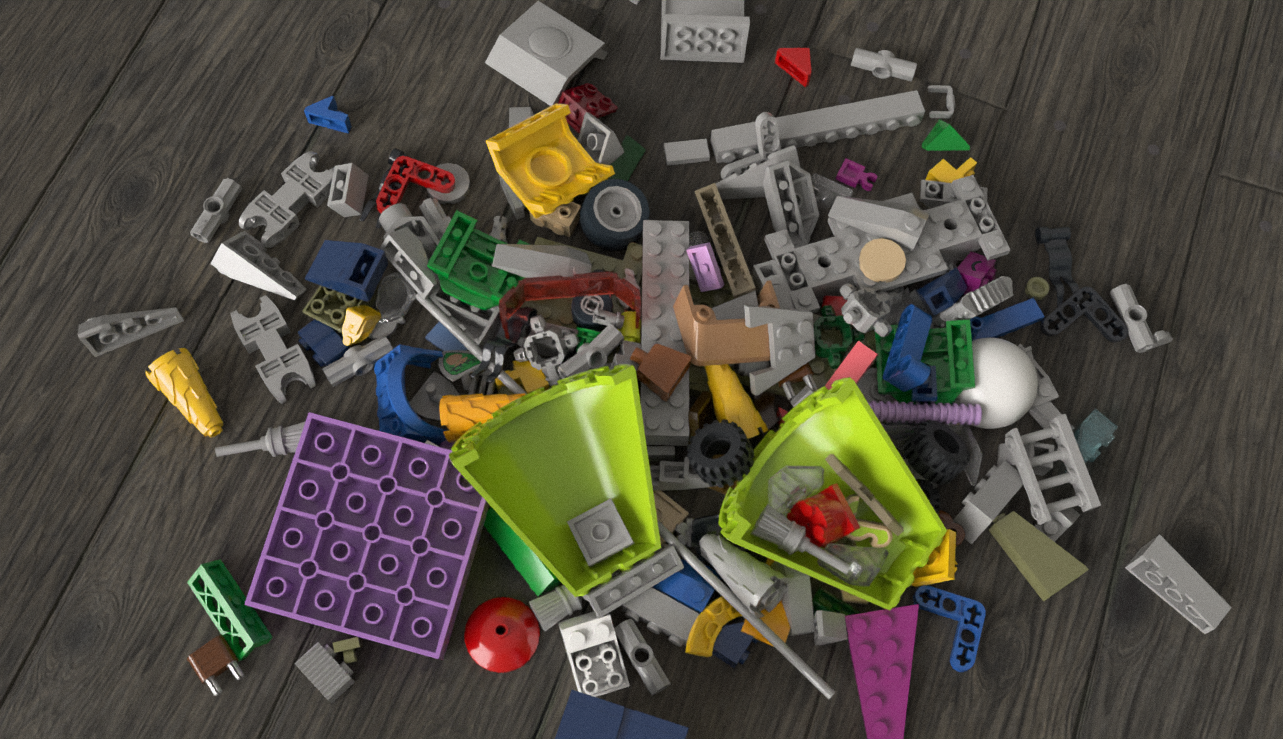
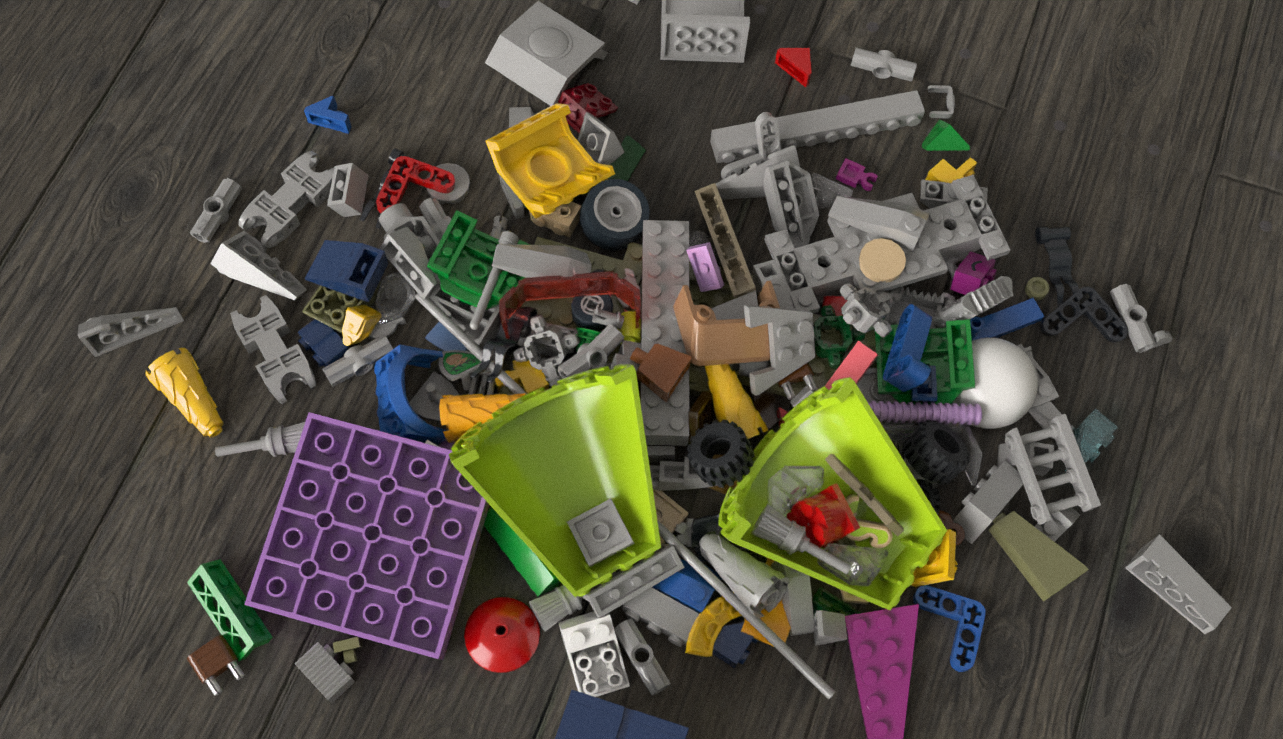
(505, 238): none -> light grey piece
(686, 152): light grey tile -> none
(942, 292): dark blue slope -> none

